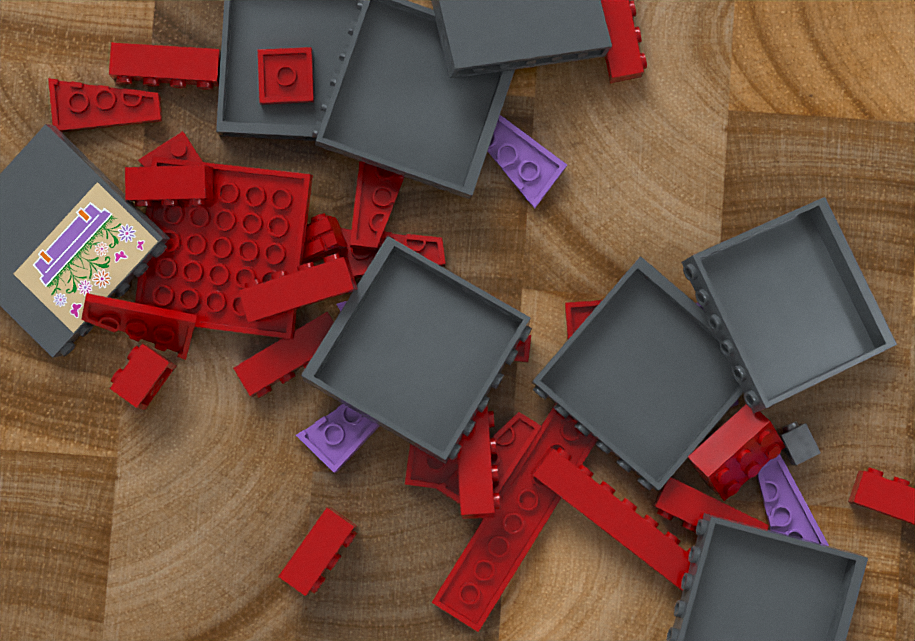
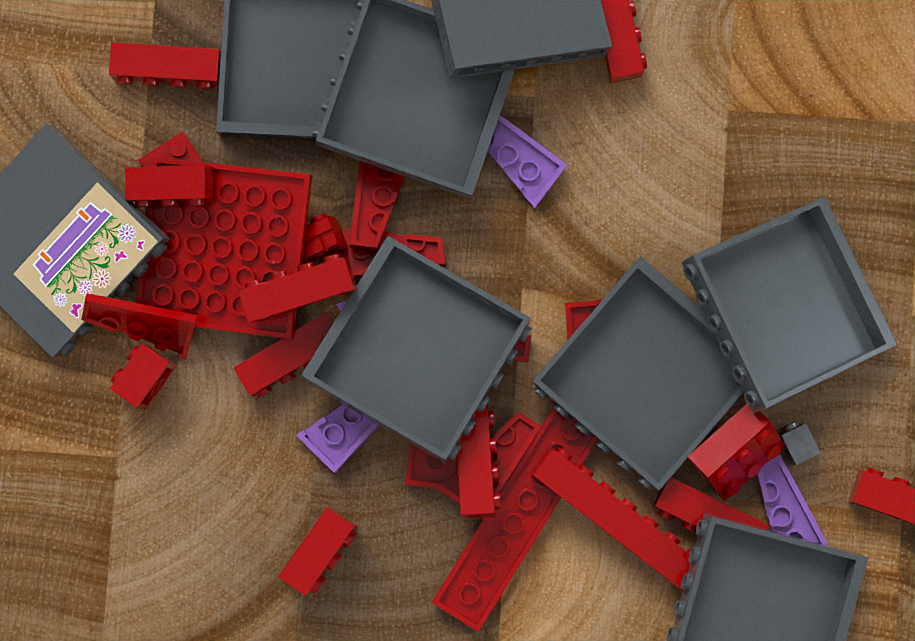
(88, 106): red wing -> none
(285, 75): red plate -> none

